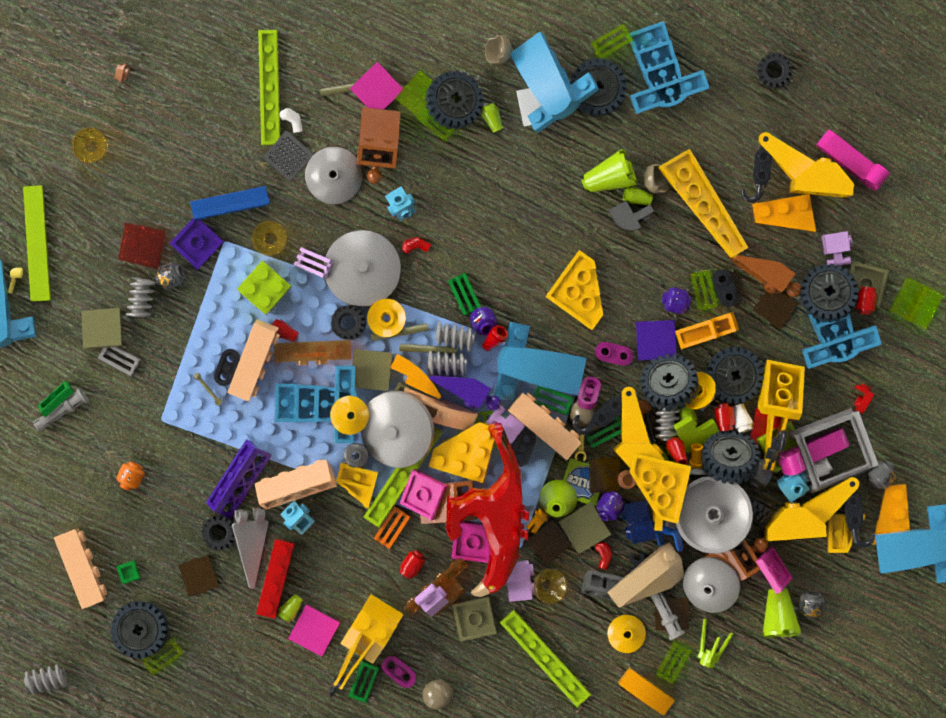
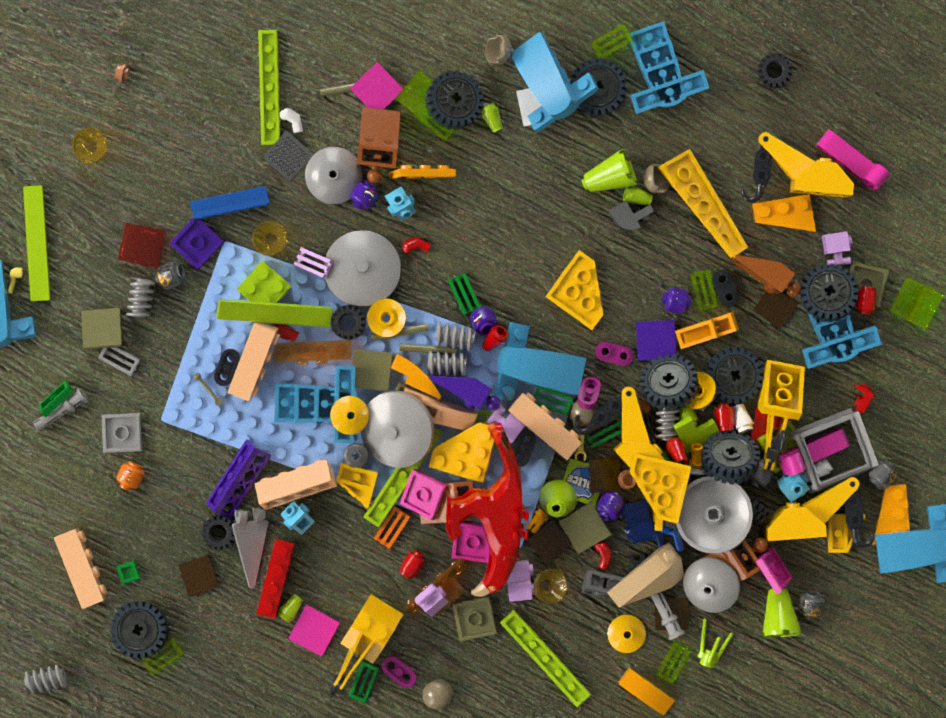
(121, 432): none -> light grey tile
(274, 313): none -> lime tile
(364, 195): none -> dark purple head
(424, 171): none -> light orange wing

